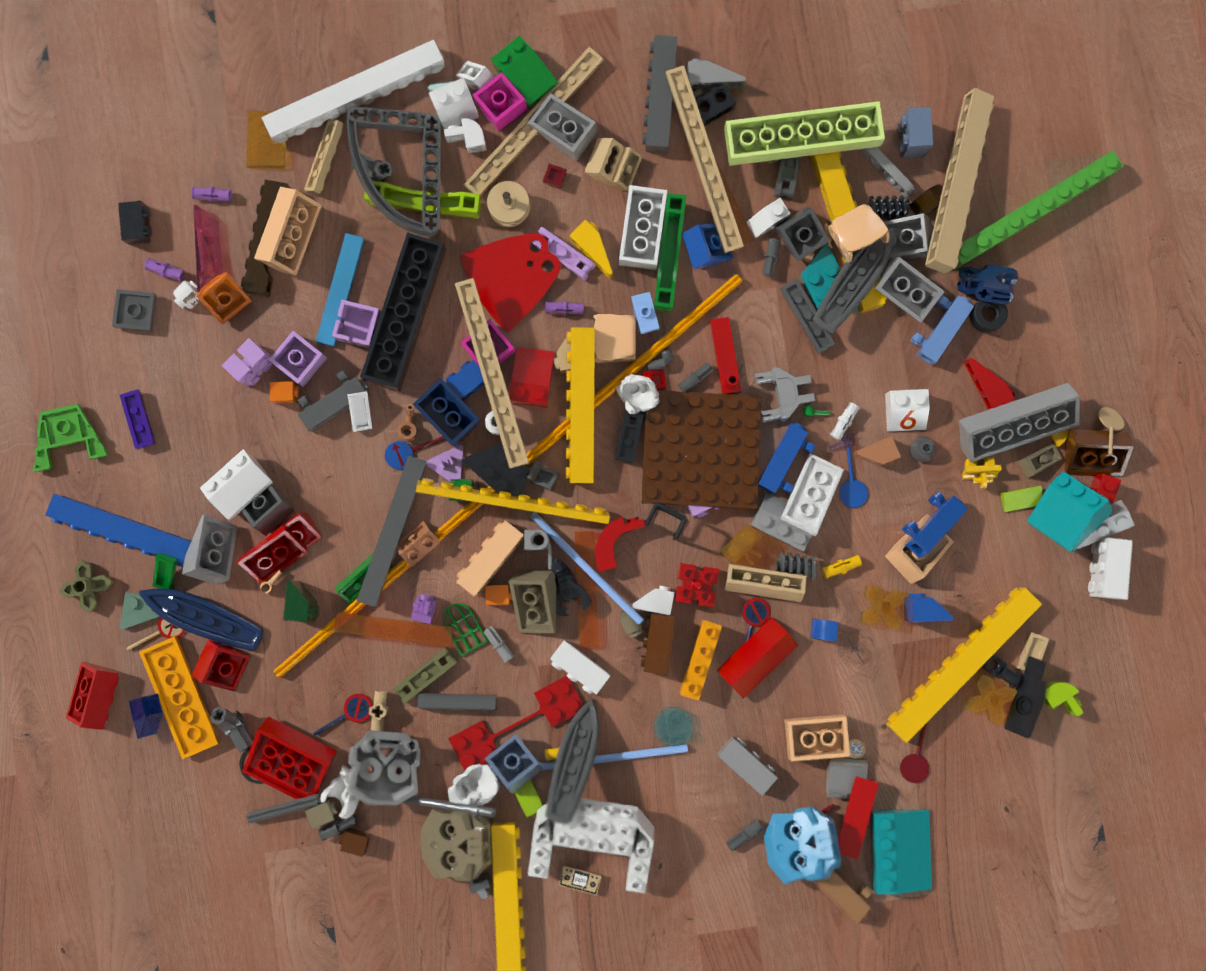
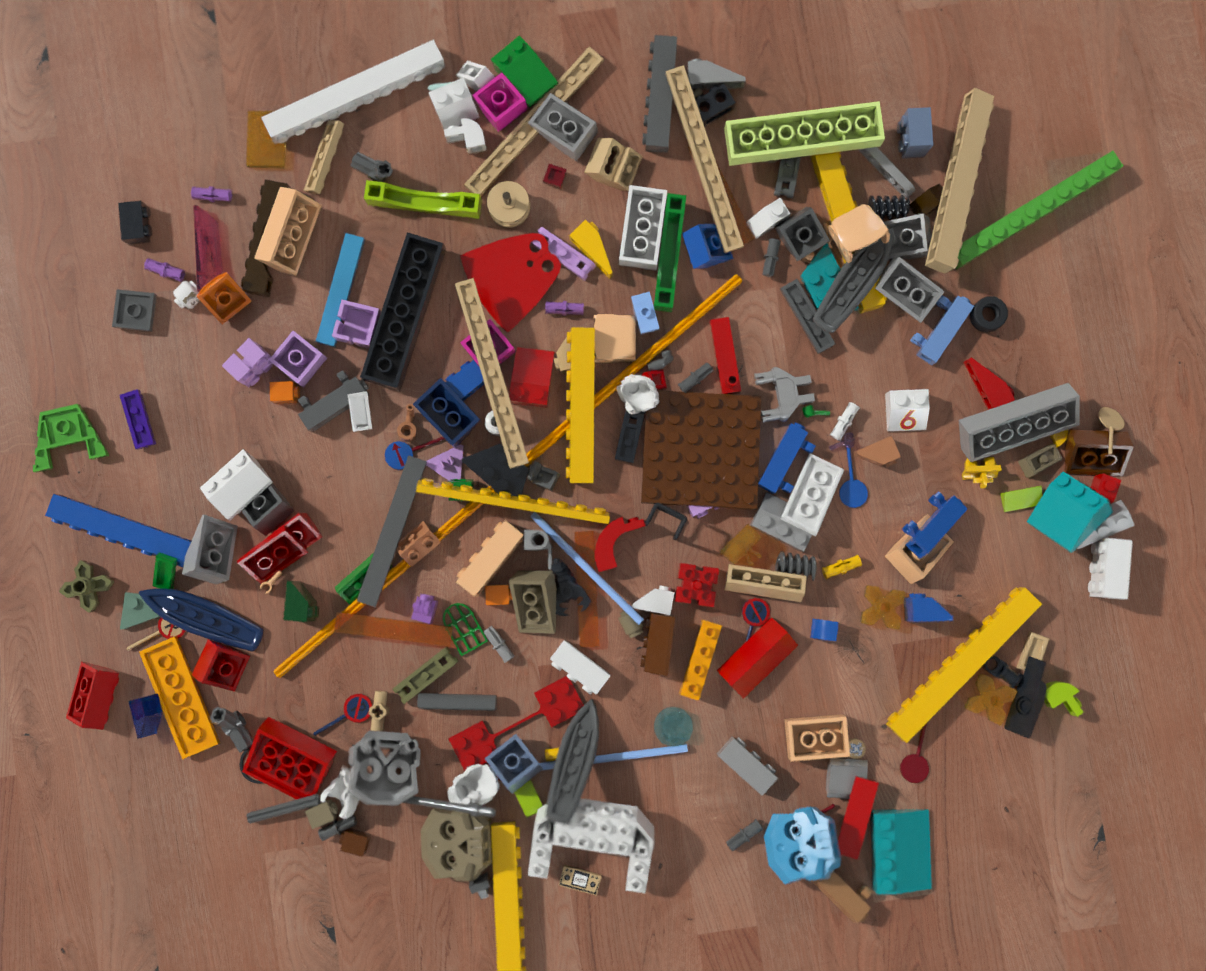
(422, 127): dark grey beam -> none
(919, 452): dark grey cone -> none
(989, 283): dark blue piece -> none

